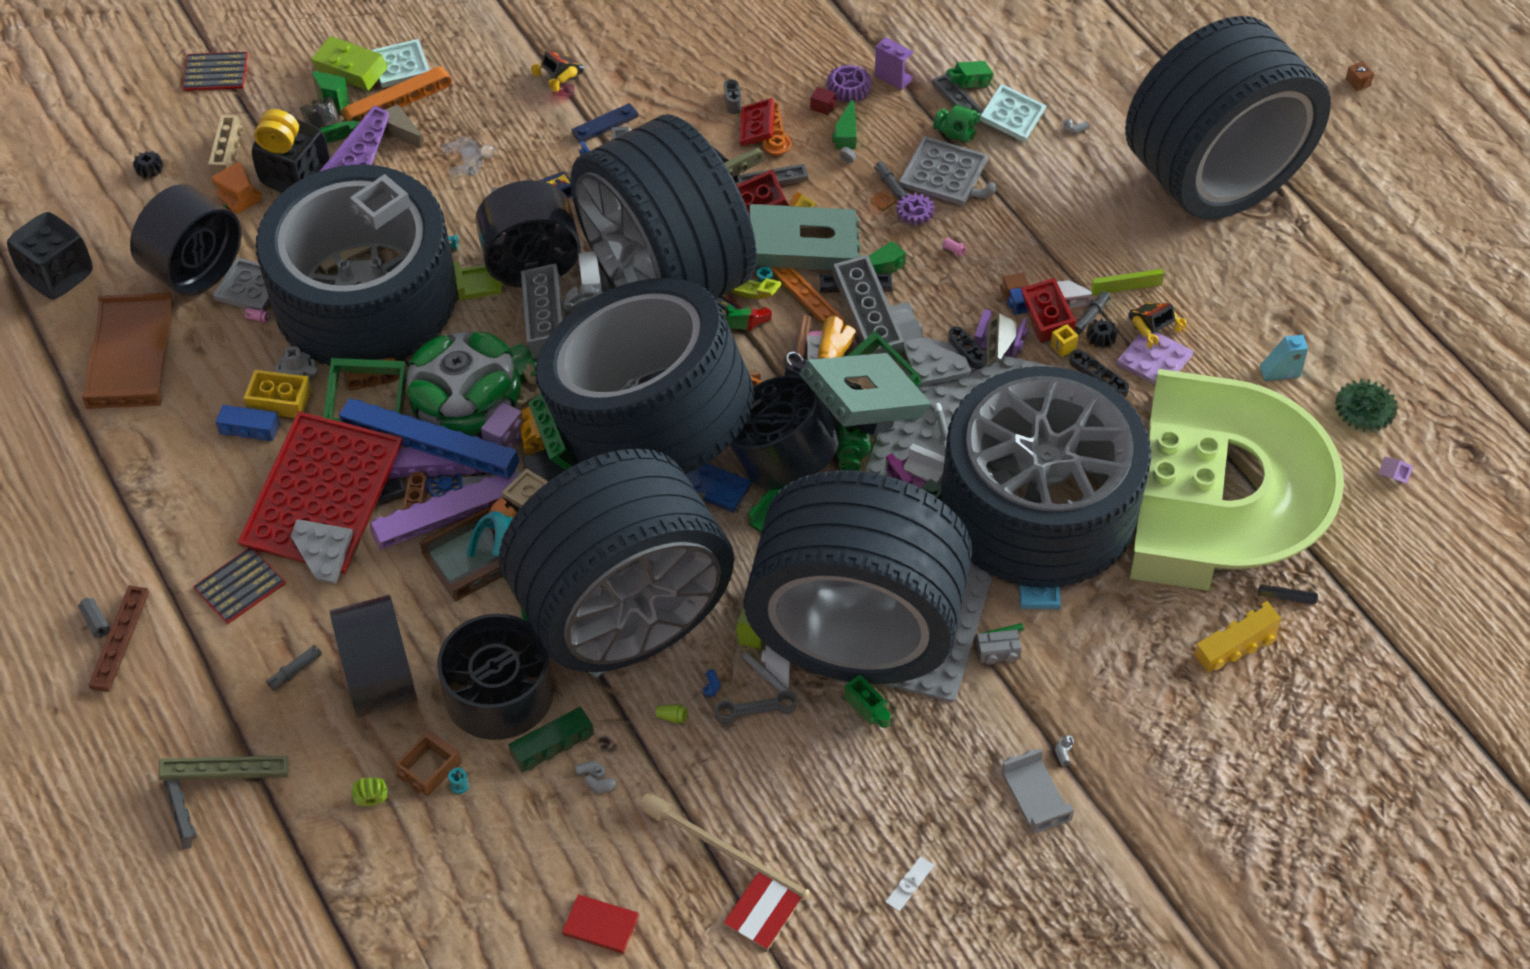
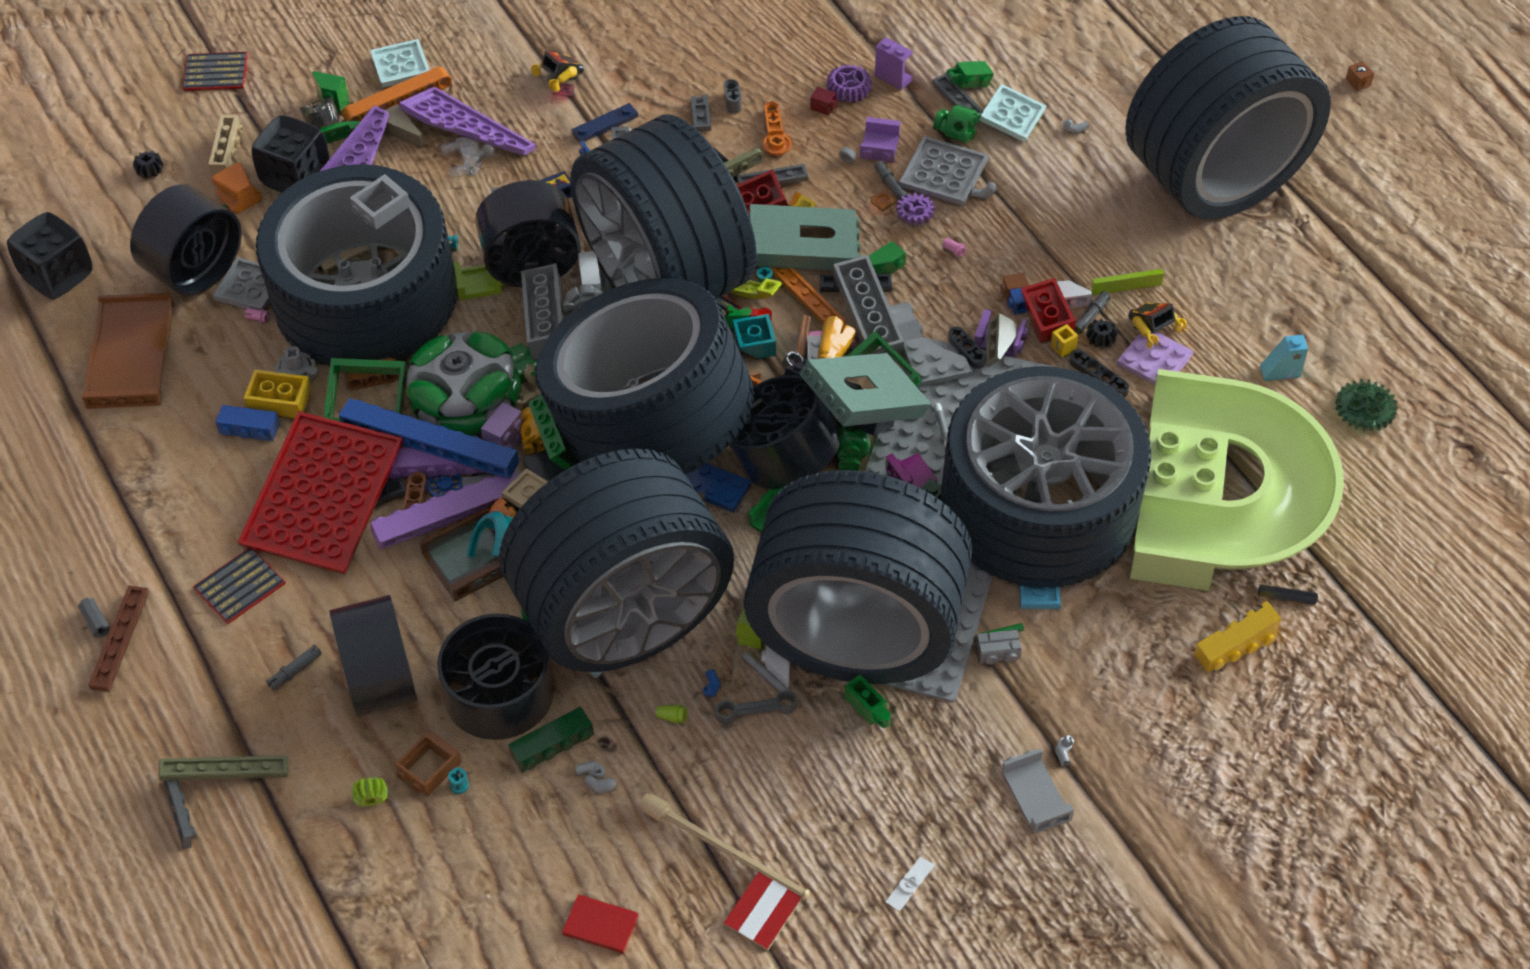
(276, 131): yellow wheel -> none
(322, 548): light grey plate -> none
(357, 64): lime brick -> none
(450, 114): none -> medium lavender wing
(701, 113): none -> dark grey plate
(755, 336): none -> teal slope
(756, 122): red tile -> none
(846, 129): green slope -> none
(880, 139): none -> medium lavender panel
(924, 463): white panel -> none
(1395, 469): lavender panel -> none

